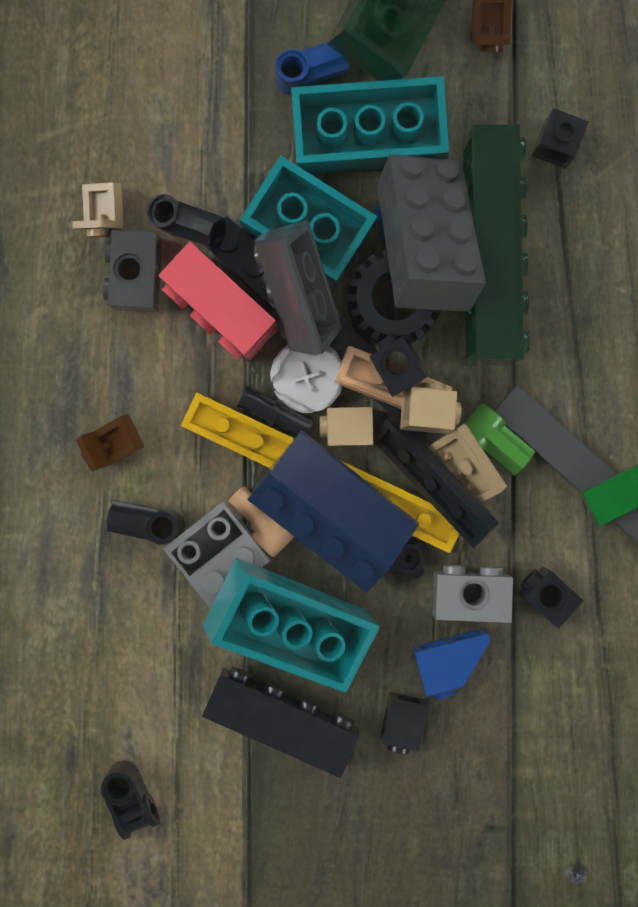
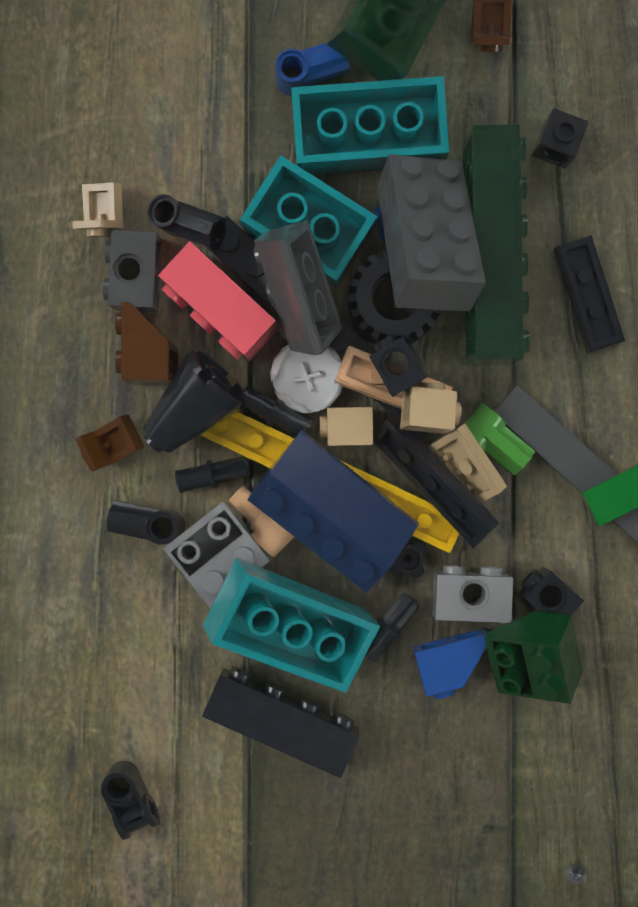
(145, 351): none -> reddish brown slope
(192, 403): none -> black cone
(212, 474): none -> black axle
(391, 625): none -> black axle
(404, 723): black brick -> none
(536, 657): none -> dark green slope
(589, 294): none -> black tile

